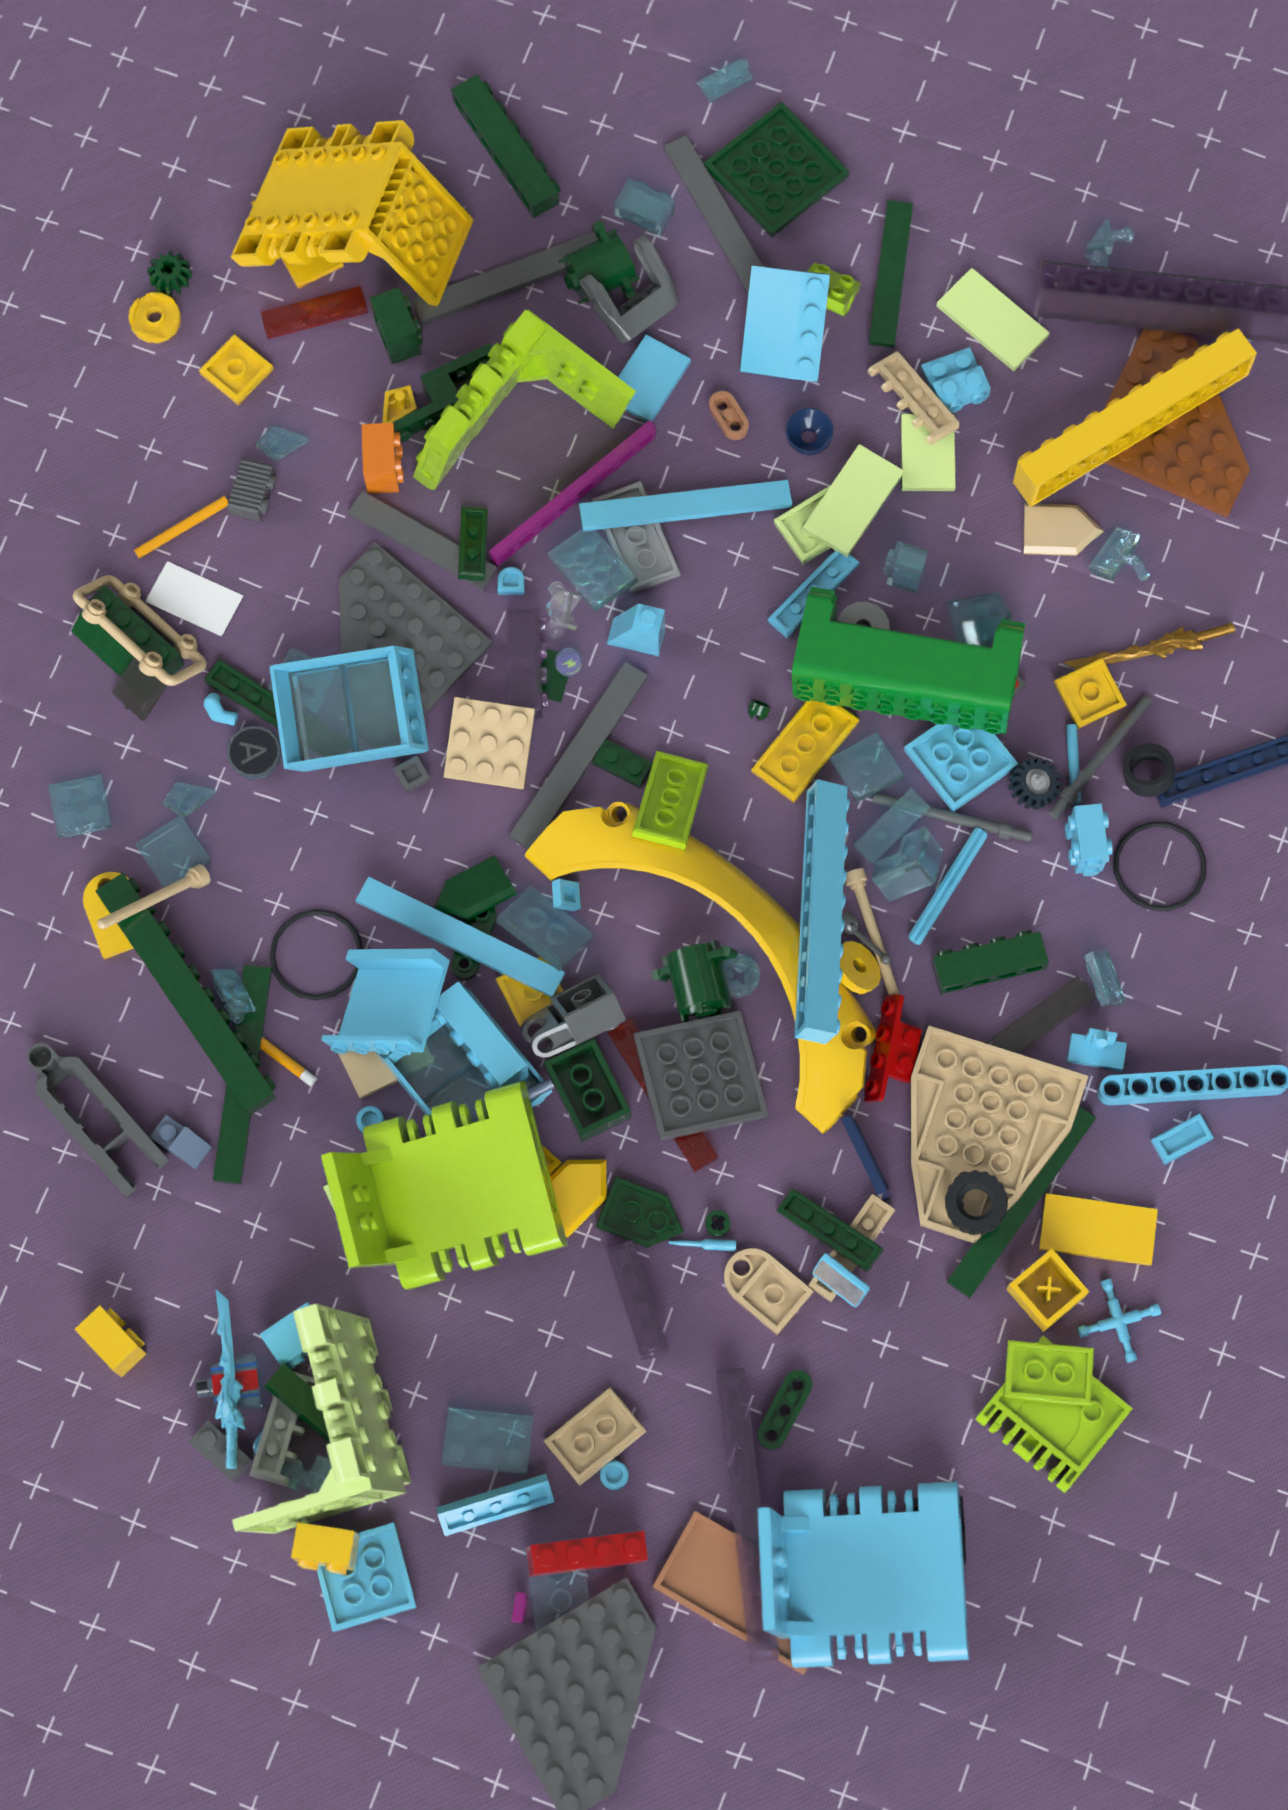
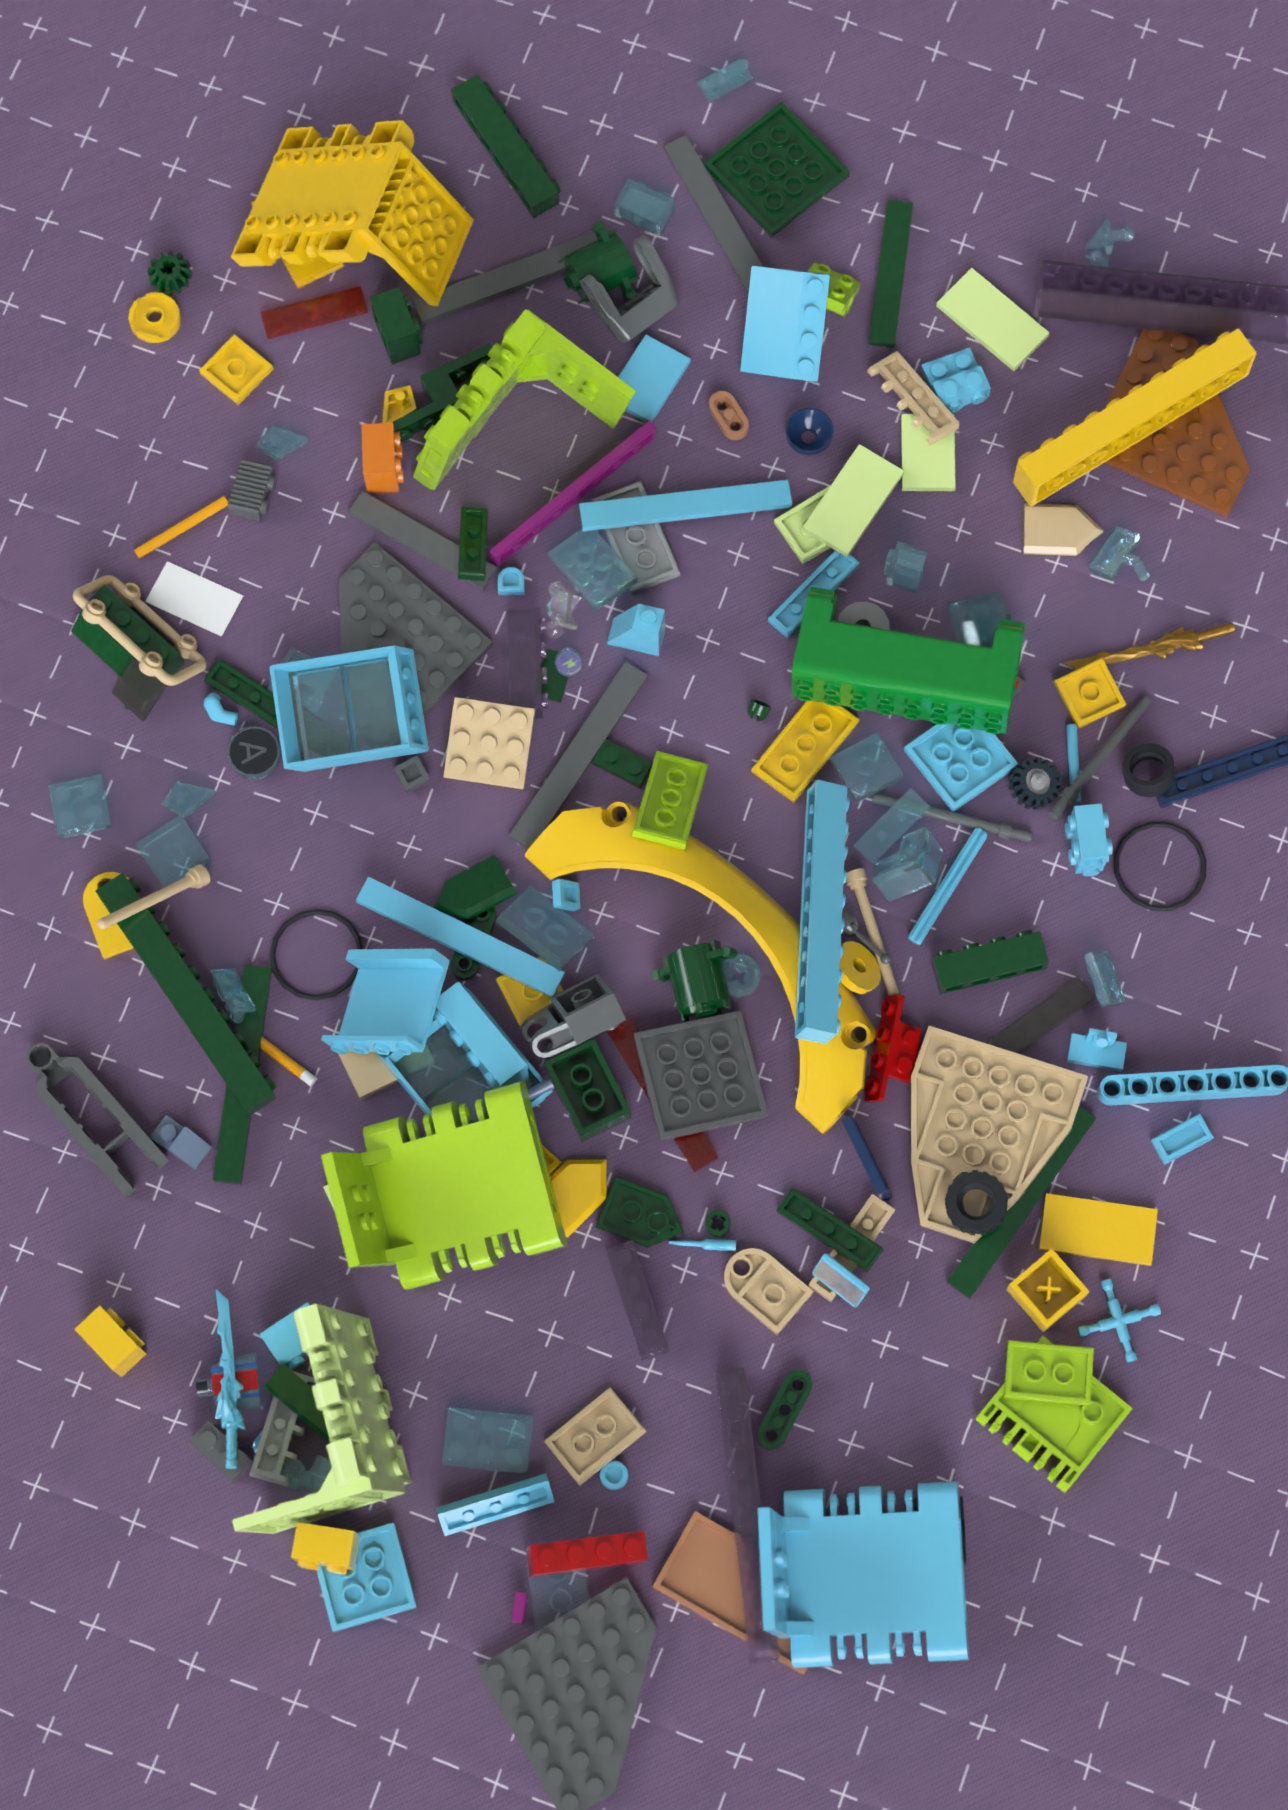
(368, 1116): medium azure tile -> none

